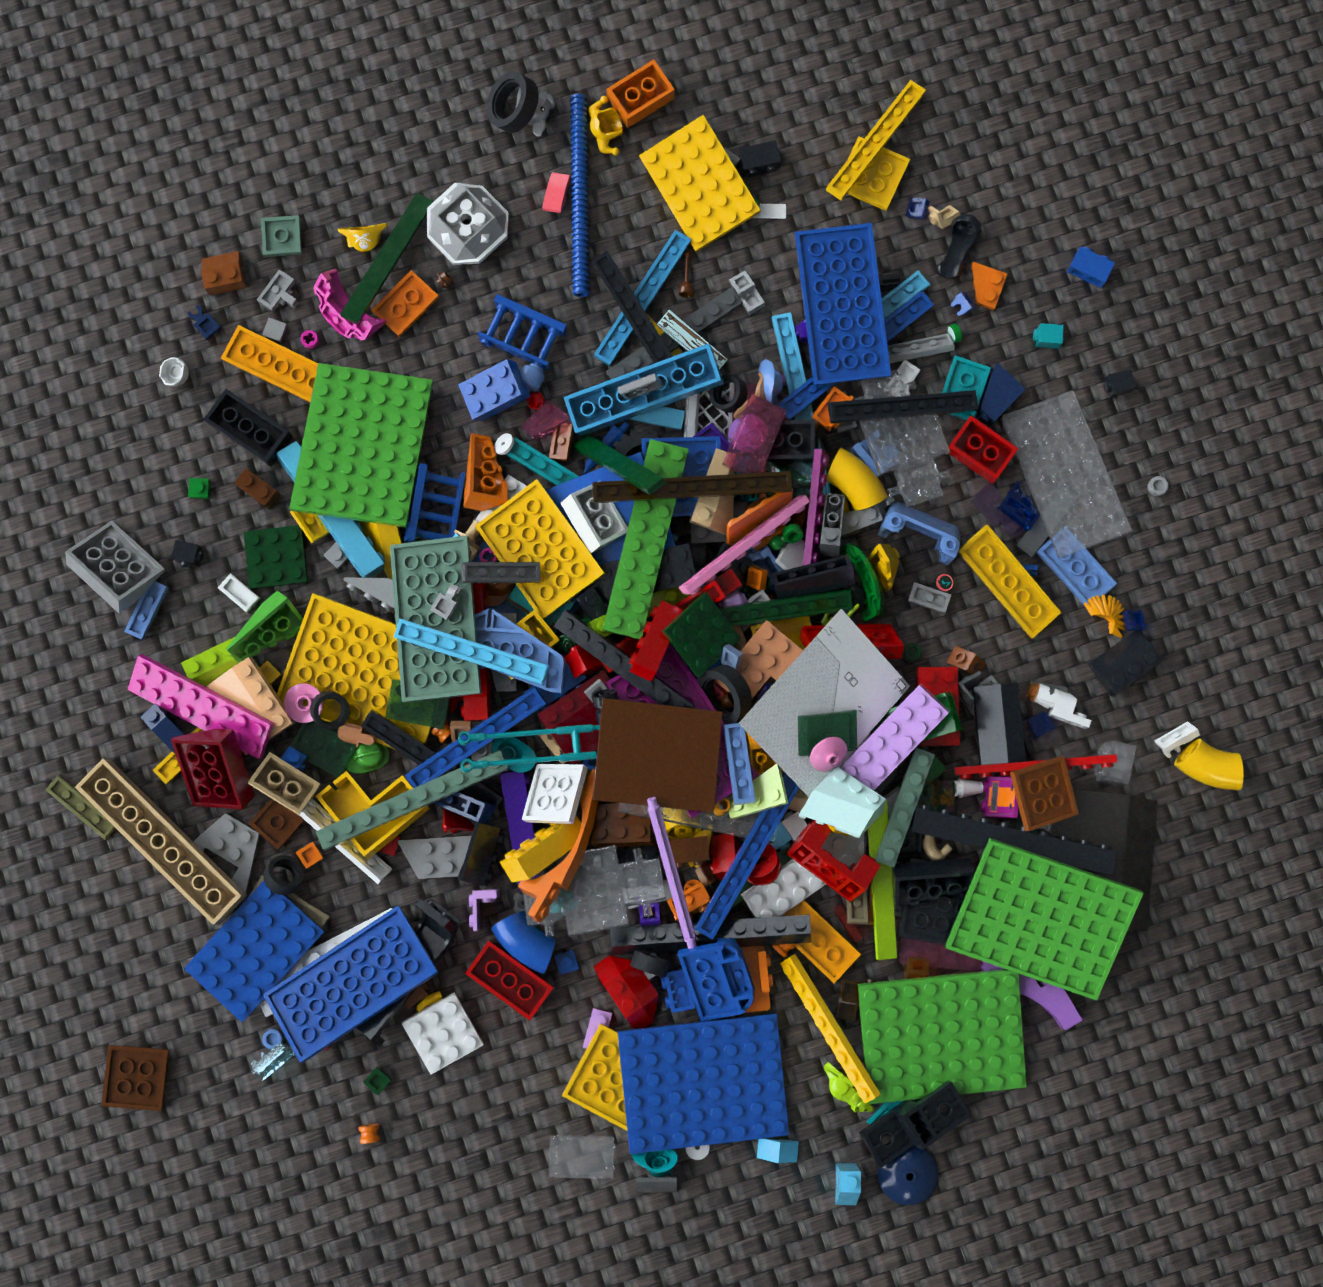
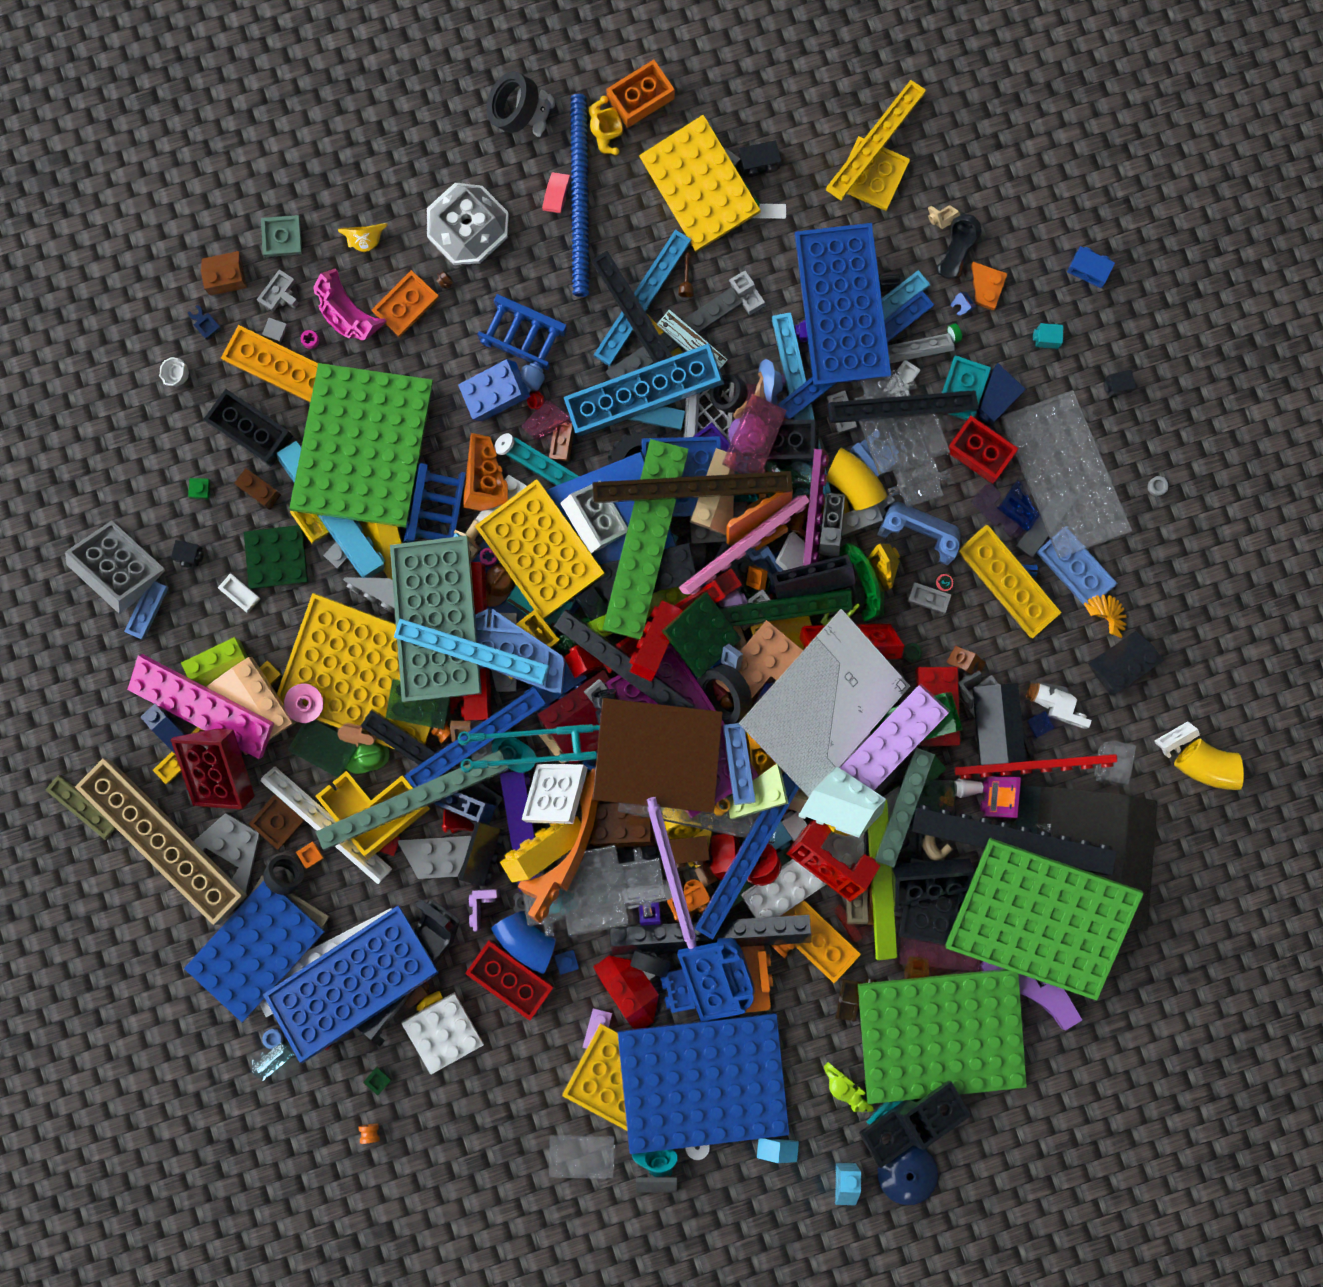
(135, 1077): reddish brown plate -> none
(270, 624): bright green wedge -> none
(284, 783): tan slope -> none
(295, 758): blue brick -> none
(340, 721): black tyre -> none
(386, 259): dark green tile -> none
(445, 604): light grey plate -> none
(500, 572): flat silver tile -> none
(610, 438): blue bar -> none
(619, 464): dark green tile -> none
(640, 386): light grey tile -> none
(791, 534): green plate -> none
(819, 726): clear green piece -> none
(821, 415): orange bracket -> none
(828, 754): bright pink dish -> none
(830, 1029): yellow plate -> none
(917, 208): clear blue plate -> none
(1044, 793): dark orange plate -> none
(1134, 620): clear blue plate -> none

